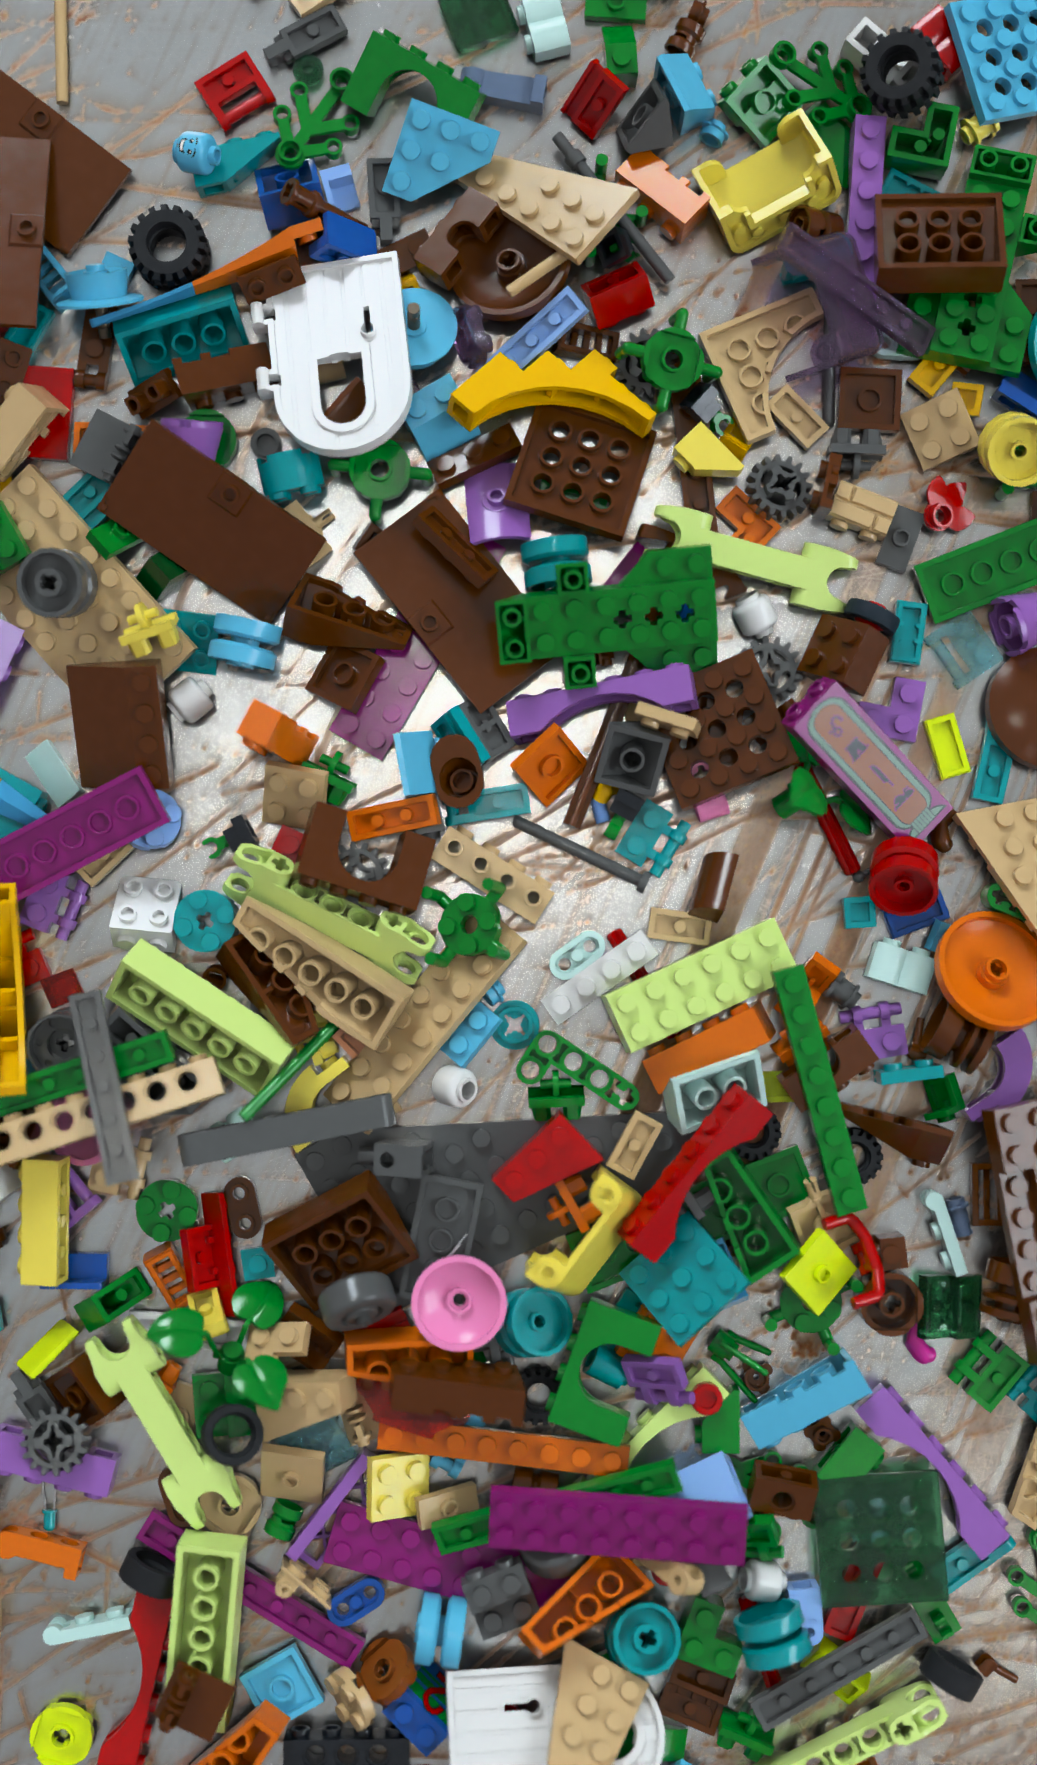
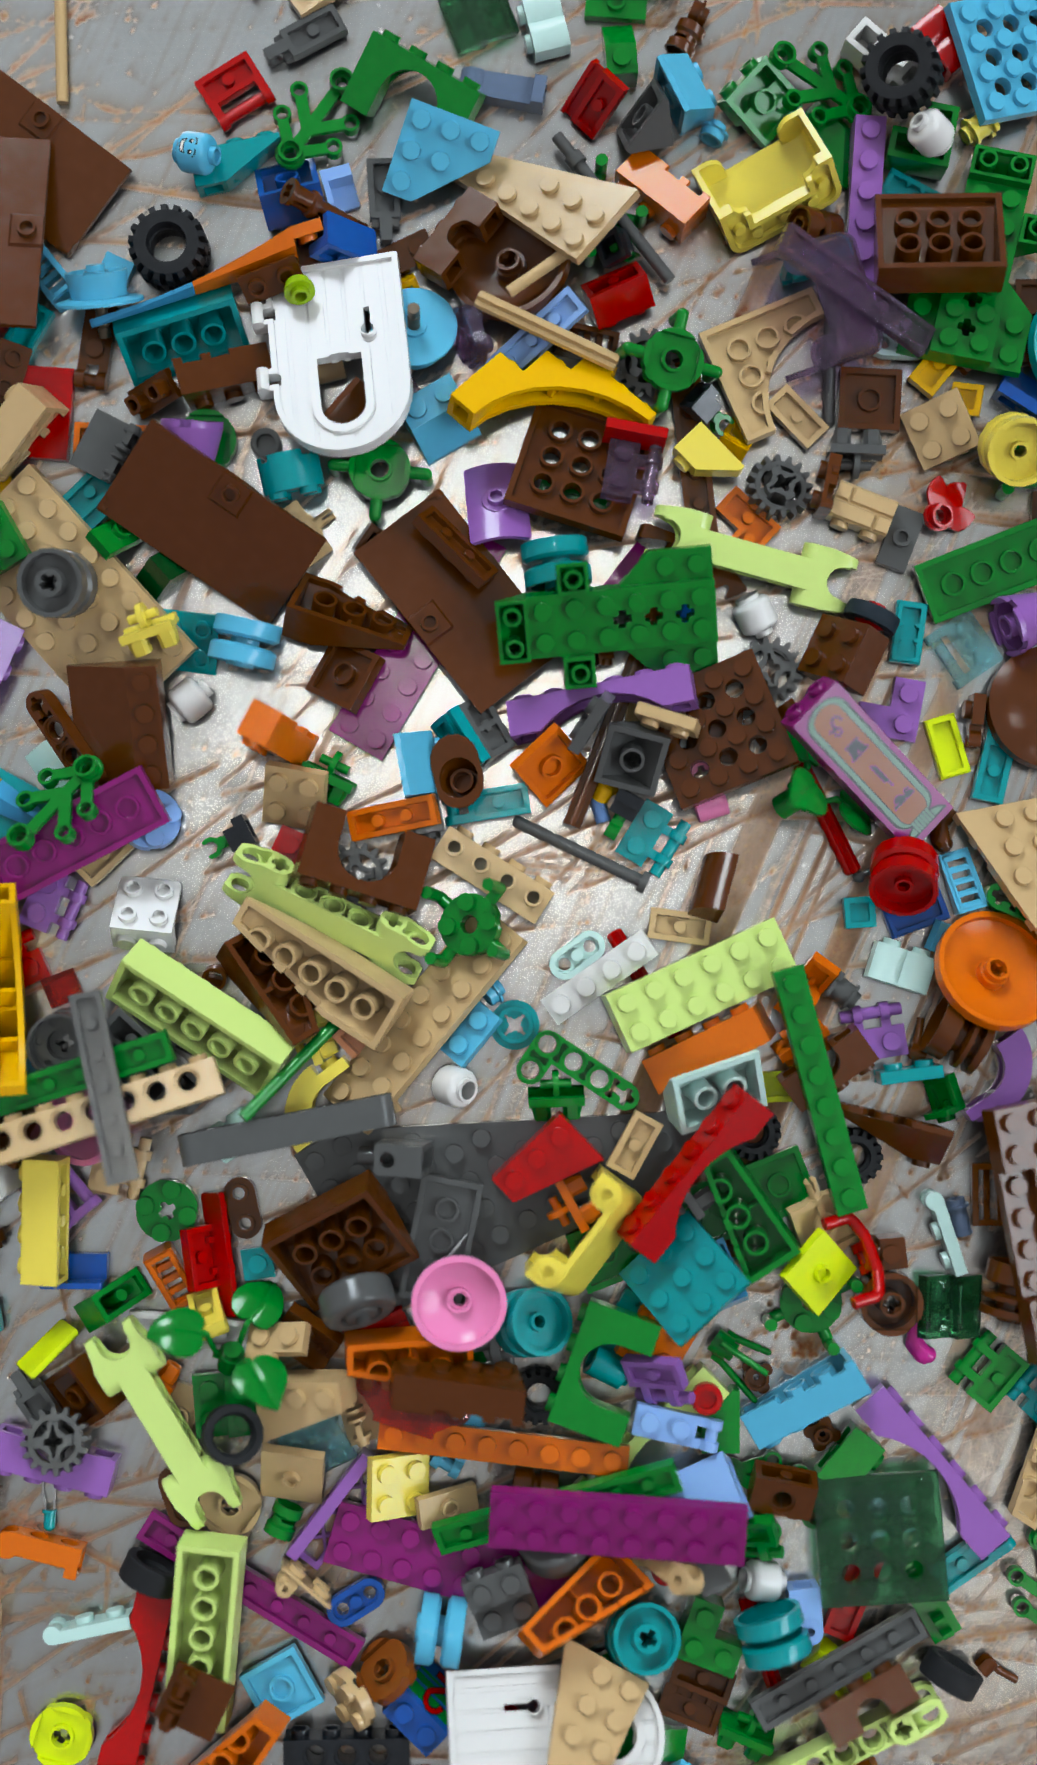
(71, 736): none -> reddish brown beam
(82, 775): none -> green plant
(189, 924): teal brick -> none
(299, 289): none -> lime plate
(313, 77): clear green plate -> none
(475, 456): reddish brown plate -> none
(546, 330): none -> tan axle
(588, 723): none -> dark grey plate
(621, 469): none -> clear purple plate
(635, 432): none -> red tile
(676, 1426): none -> light blue plate
(841, 1713): none -> reddish brown arch
(931, 133): none -> white head
(974, 712): none -> reddish brown plate
(976, 887): none -> medium azure slope

